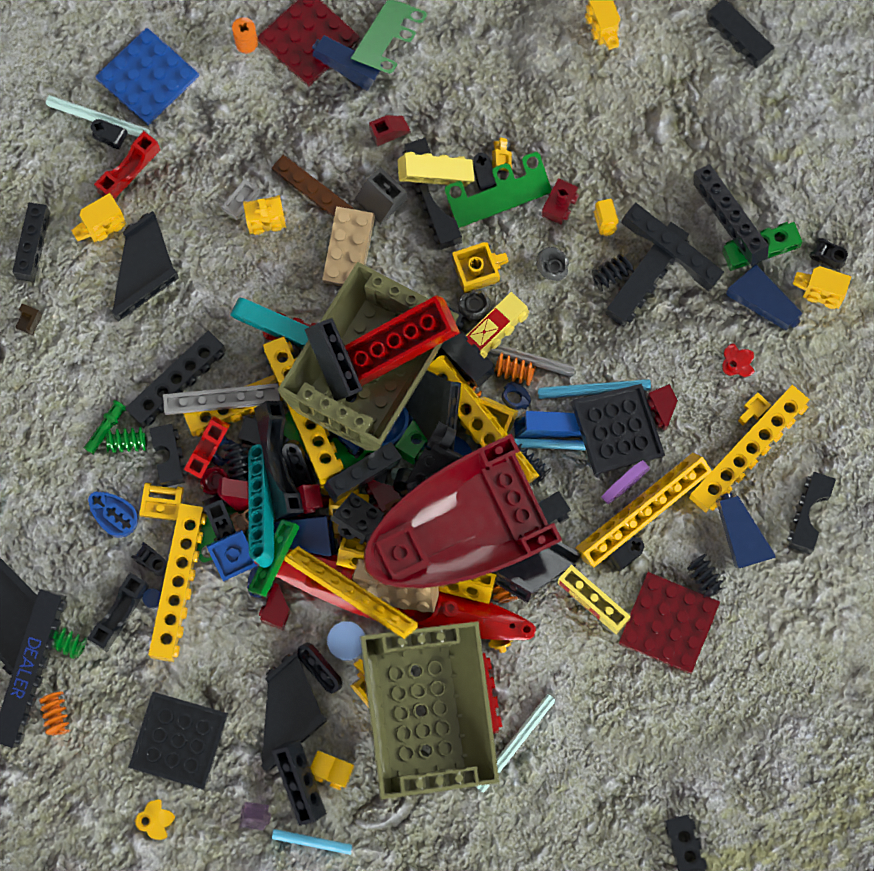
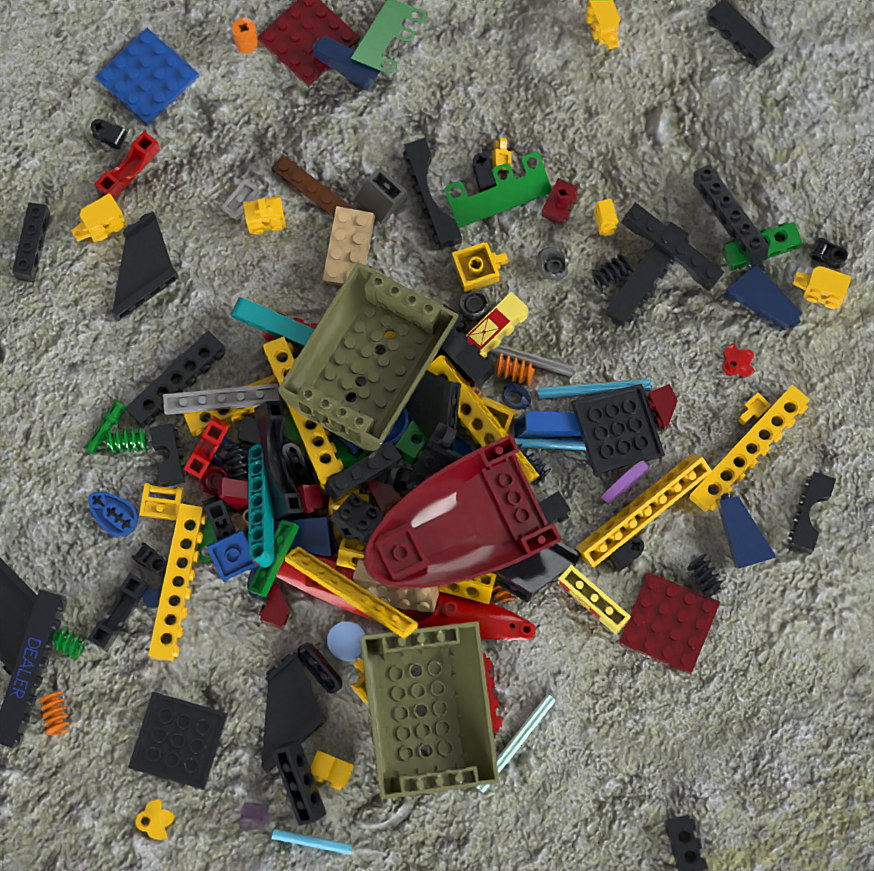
(29, 319): dark brown panel -> none
(92, 115): light aqua axle -> none
(333, 359): black brick -> none
(388, 128): dark red slope -> none
(401, 339): red brick -> none
(435, 169): light yellow brick -> none
(500, 645): yellow plant -> none

